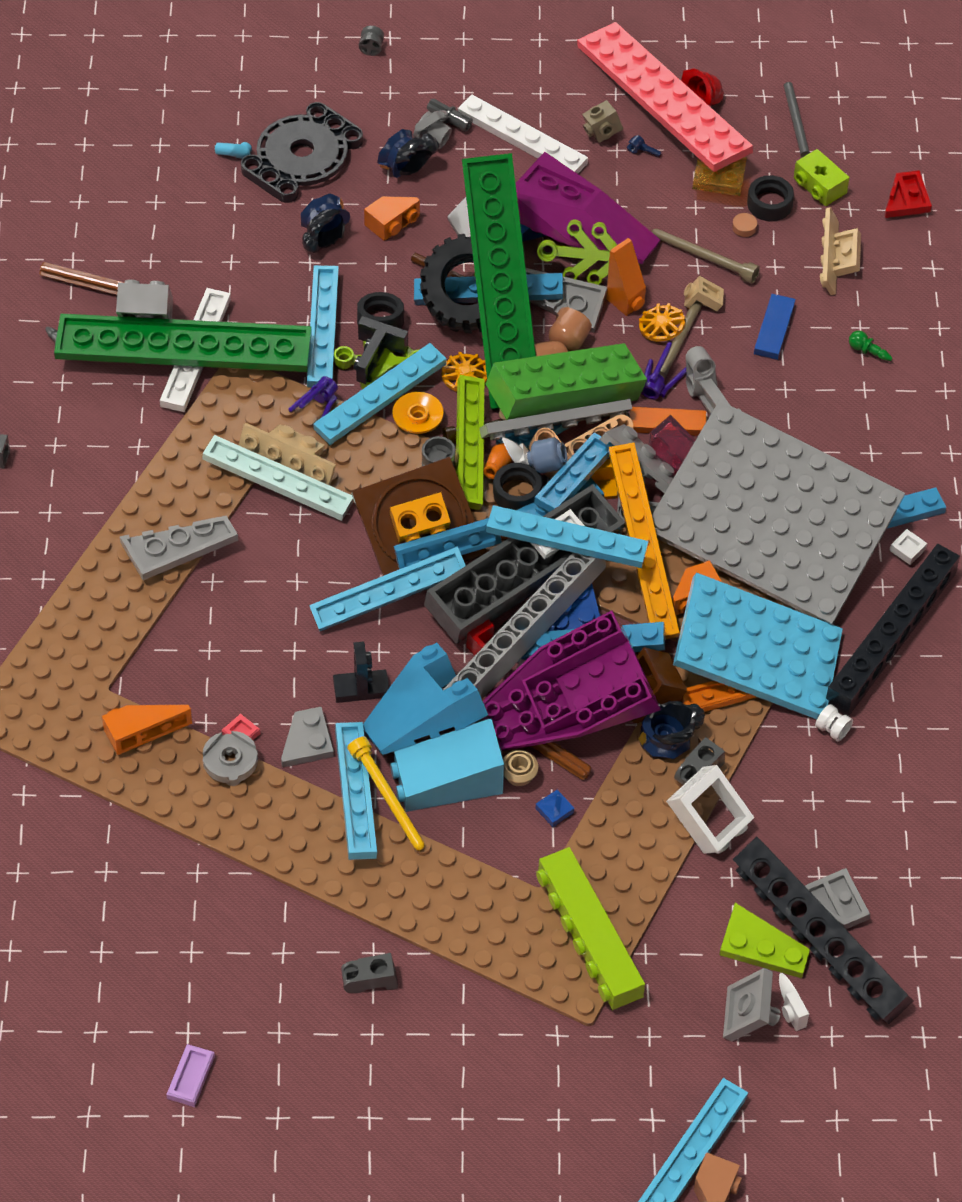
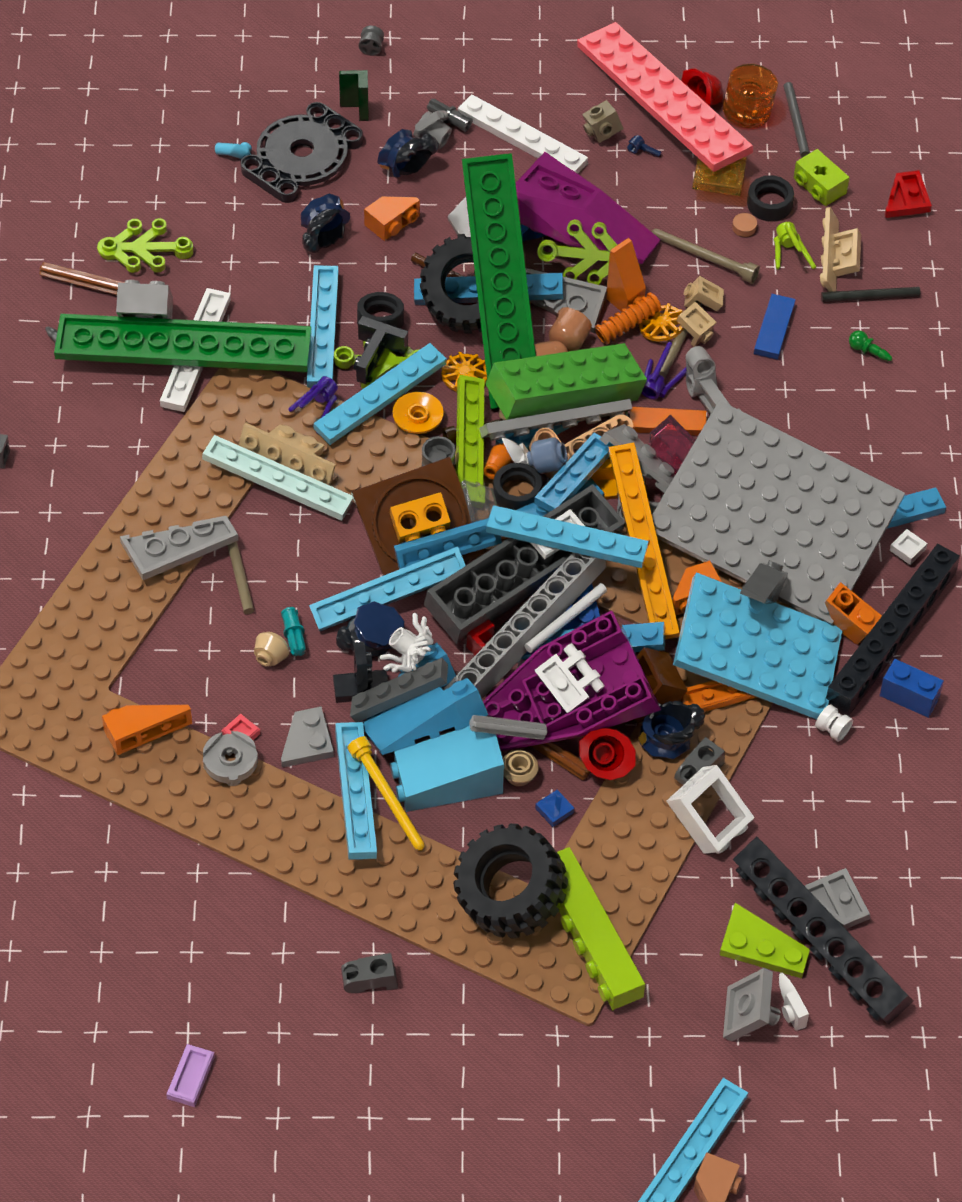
(114, 248): none -> lime plant
(240, 578): none -> dark tan bar
(270, 649): none -> tan cone
(293, 631): none -> teal axle
(354, 91): none -> dark green panel
(373, 625): none -> dark blue piece
(399, 690): none -> dark grey plate
(408, 645): none -> white animal
(478, 500): none -> clear piece
(487, 857): none -> black tyre
(508, 727): none -> light grey axle
(562, 683): none -> white plate
(565, 618): none -> white bar
(607, 753): none -> red piece
(628, 318): none -> orange piece
(697, 323): none -> tan bracket
(750, 95): none -> clear orange wheel
(765, 583): none -> dark grey slope
(788, 238): none -> lime plant
(851, 613): none -> orange slope
(870, 294): none -> pearl dark grey bar
(911, 688): none -> blue brick

